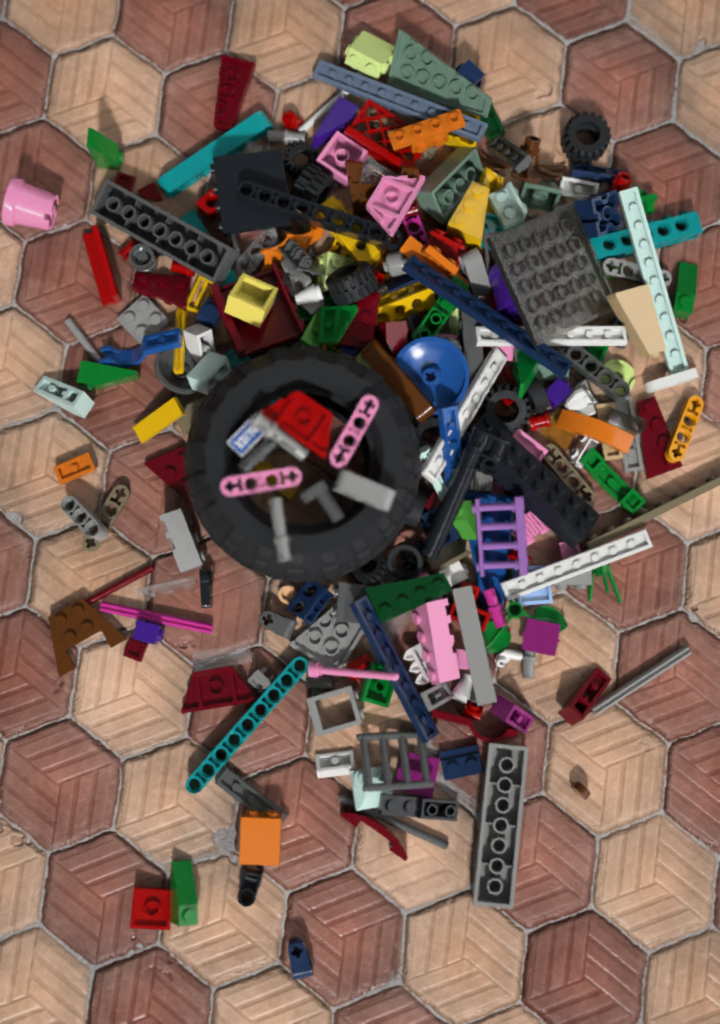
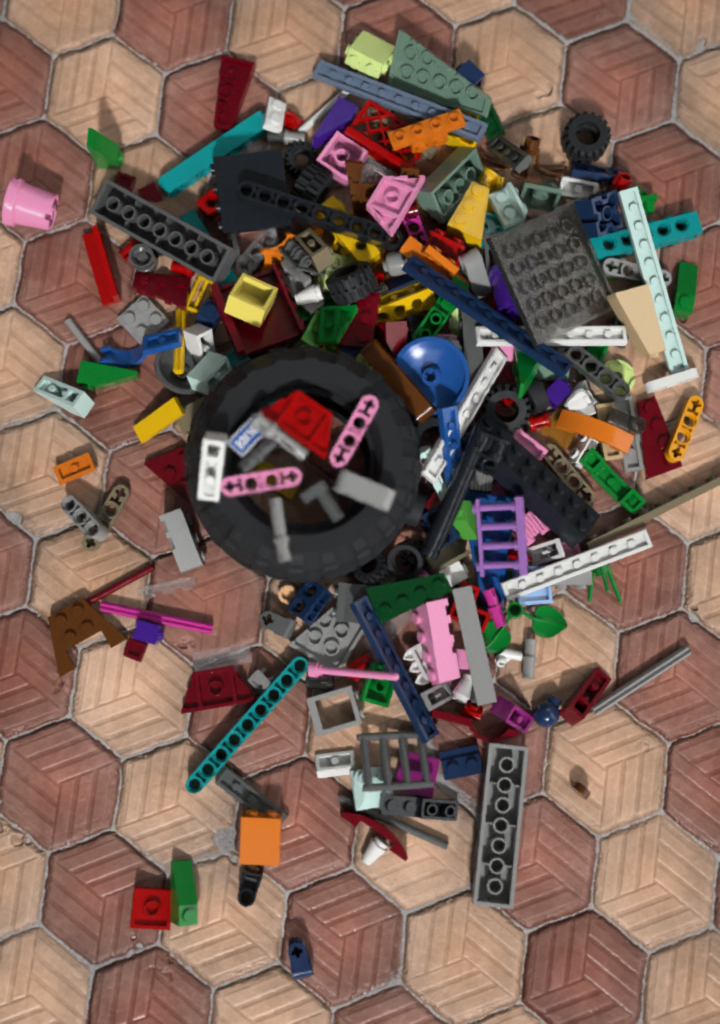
(206, 587): black piece -> none
(212, 466): none -> white slope
(274, 115): none -> white plate
(316, 248): none -> dark tan brick
(375, 848): none -> white cone
(540, 637): magenta piece -> none
(546, 552): none -> white slope
(547, 712): none -> dark blue piece

